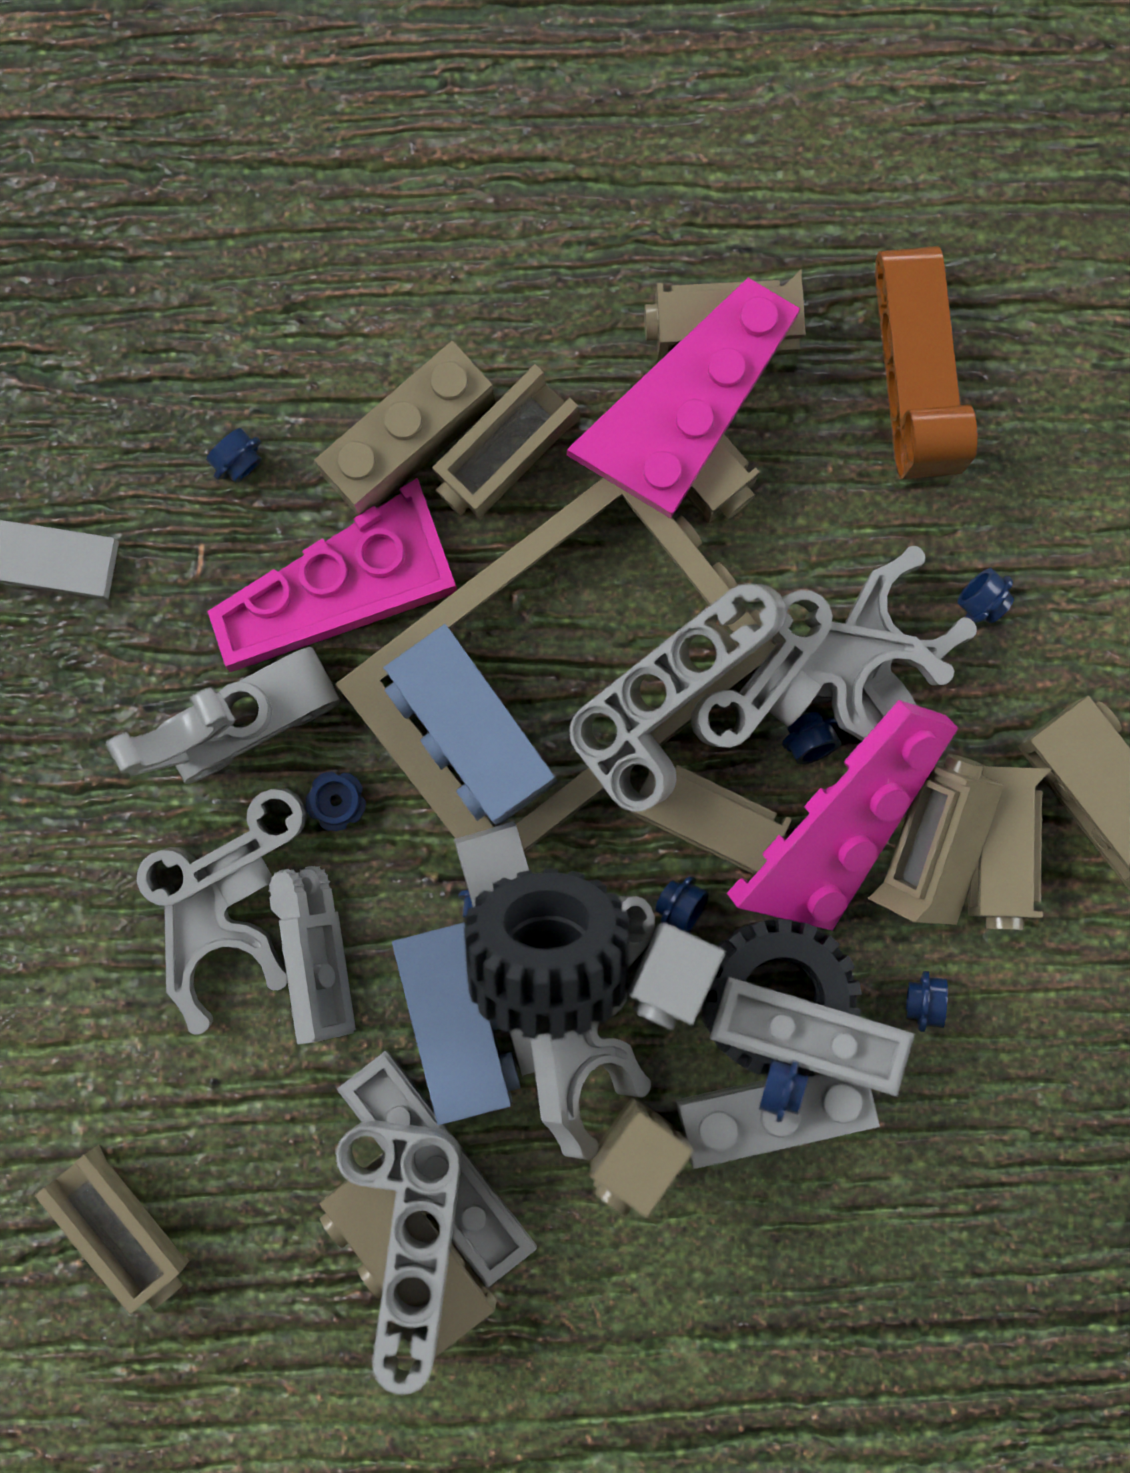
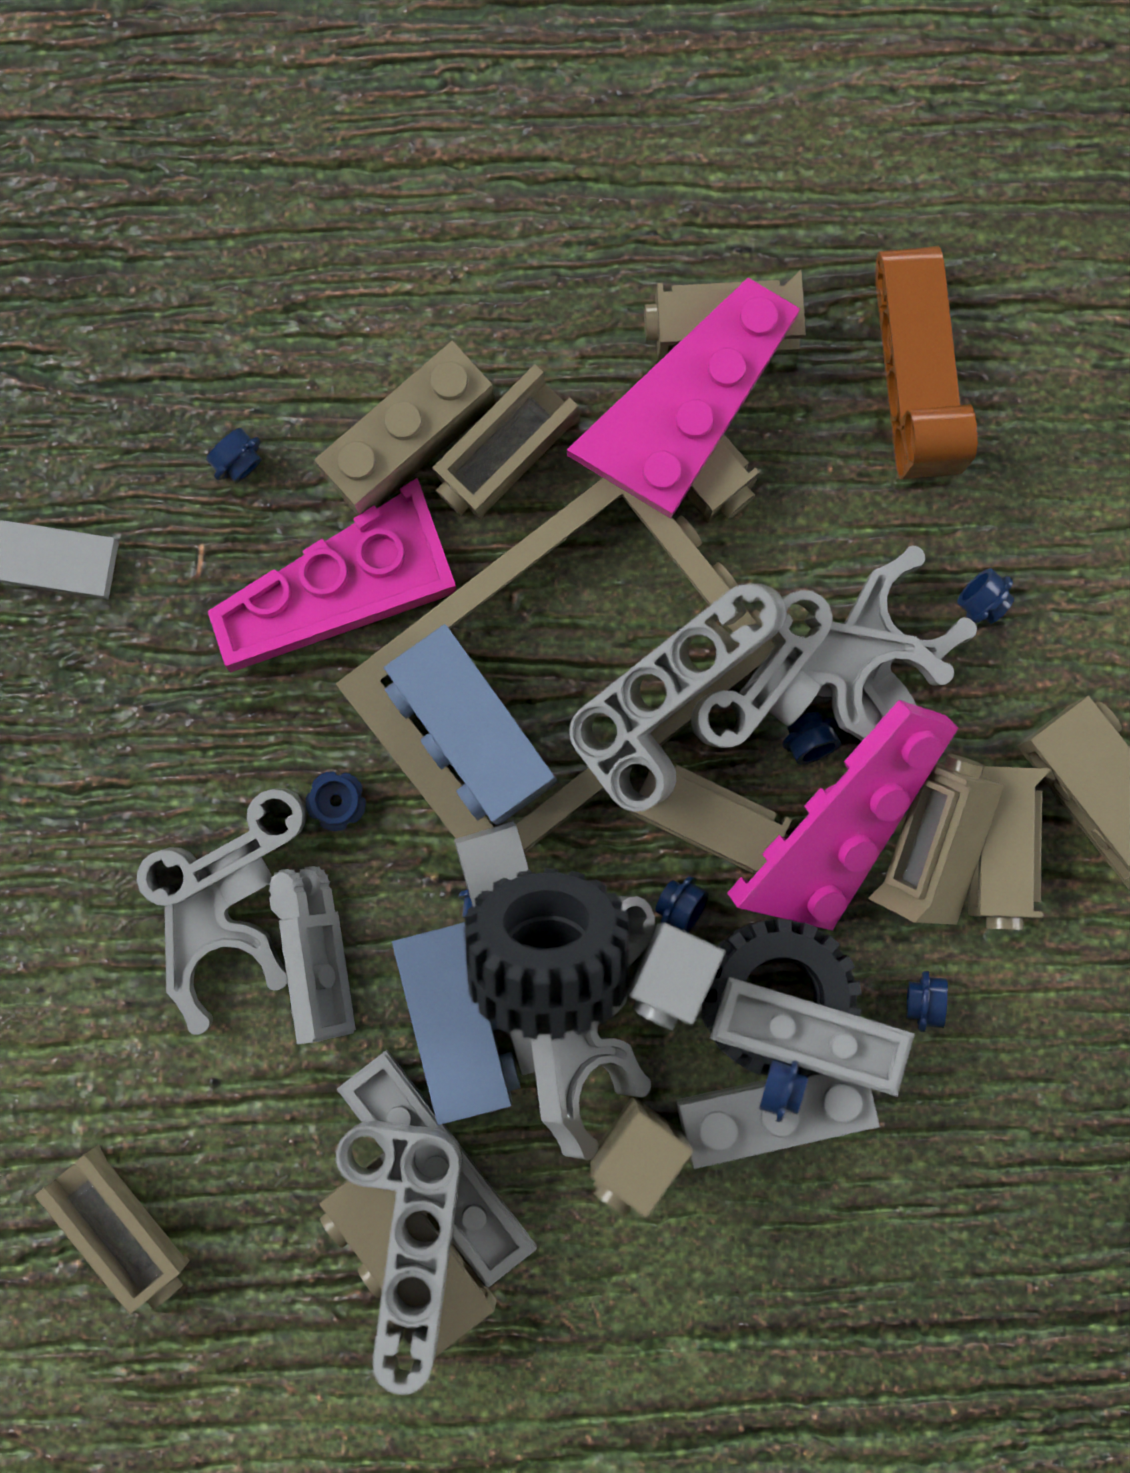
(204, 735): light grey piece -> none

